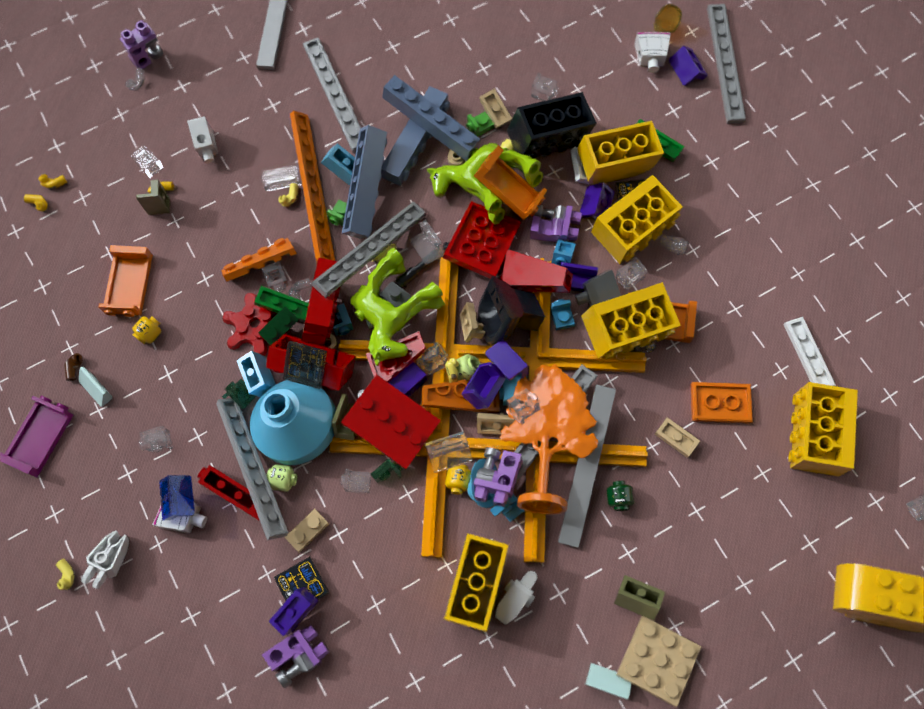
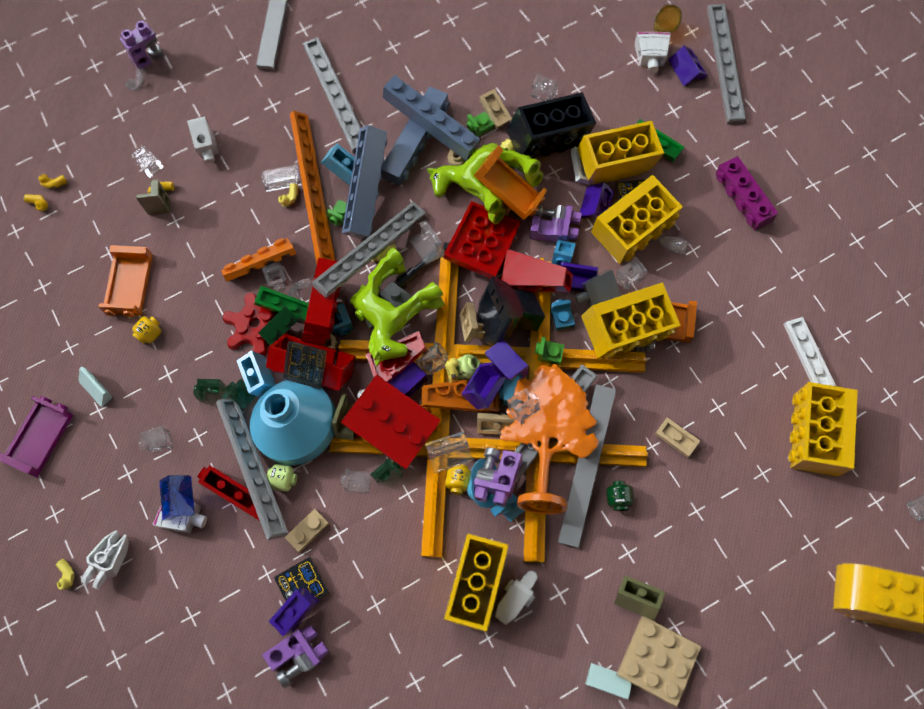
(71, 366): reddish brown arm -> none
(210, 386): none -> clear green bracket
(549, 351): none -> bright green bracket
(721, 402): orange tile -> none
(746, 193): none -> magenta brick

